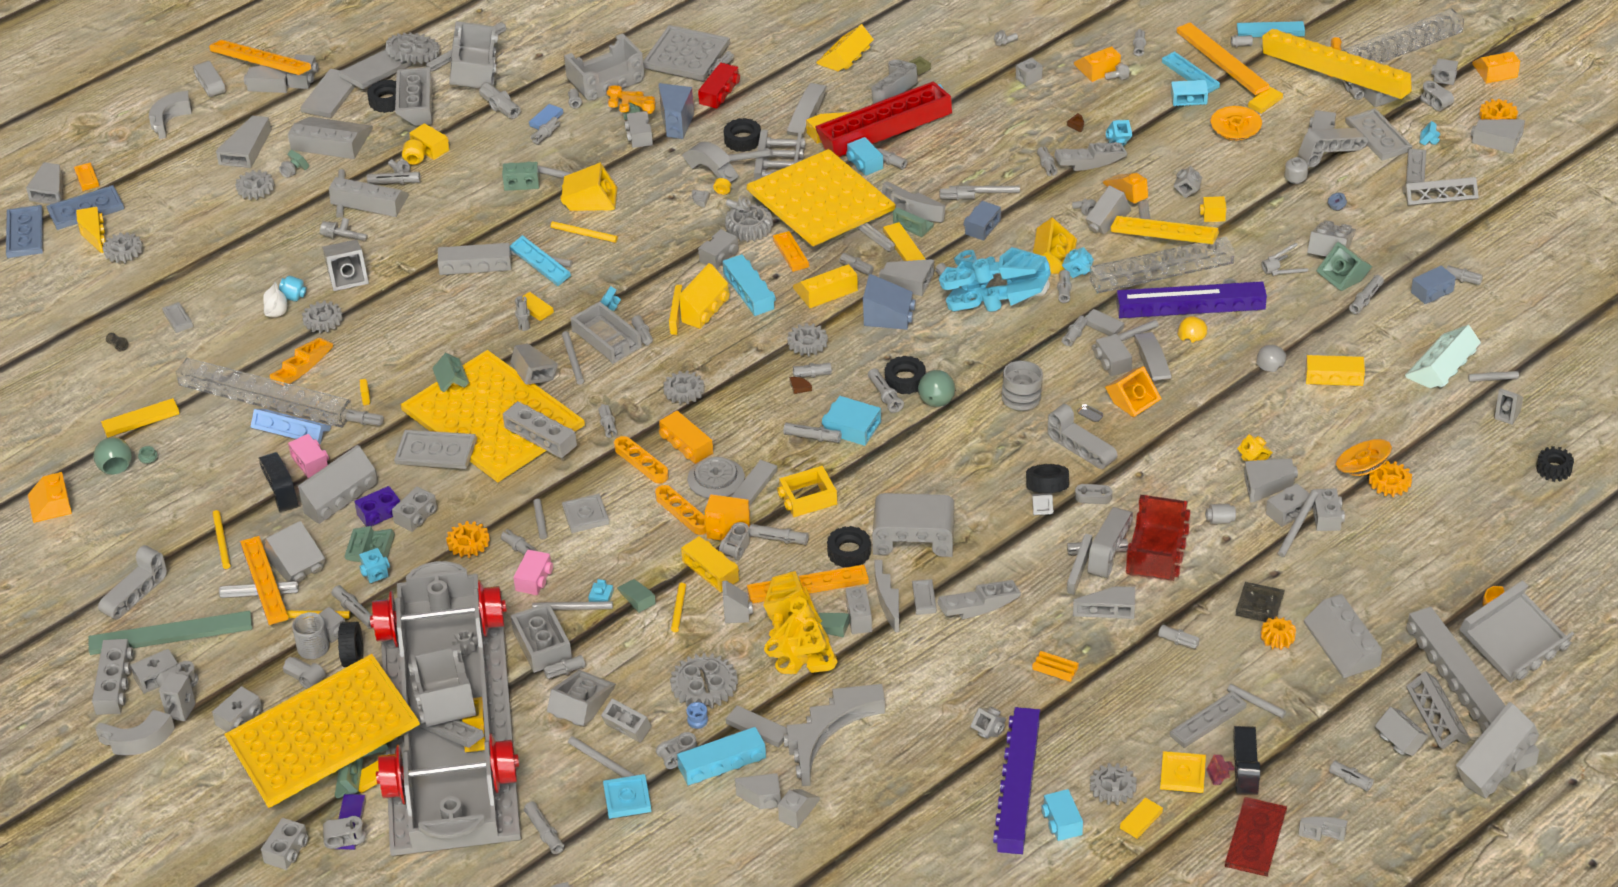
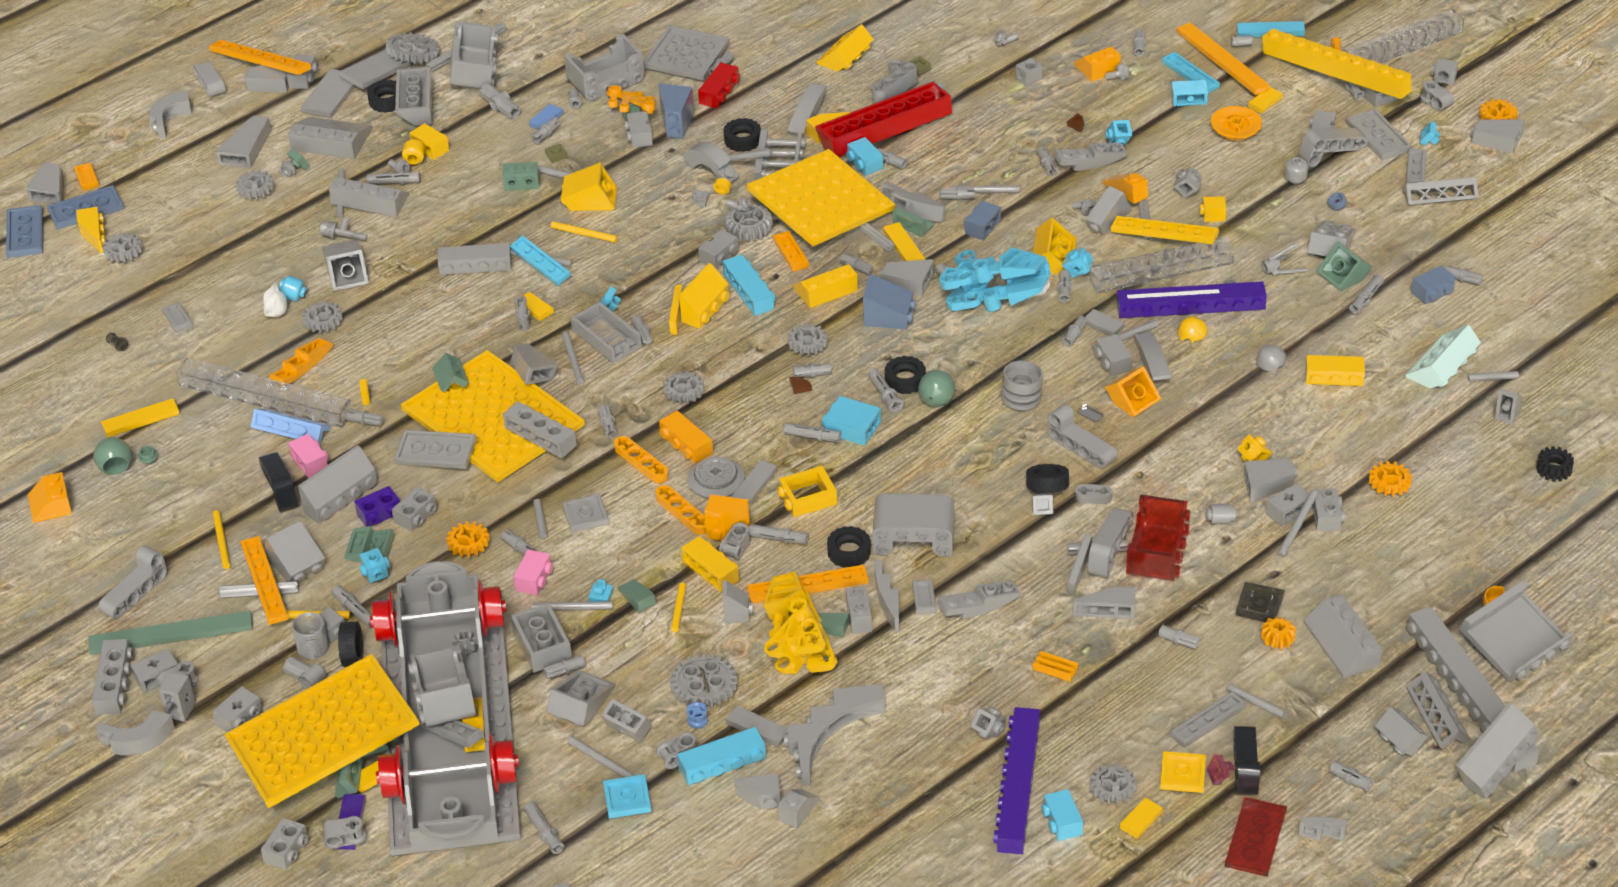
(556, 153): none -> olive plate
(1364, 457): light orange piece -> none
(1497, 67): light orange slope -> none

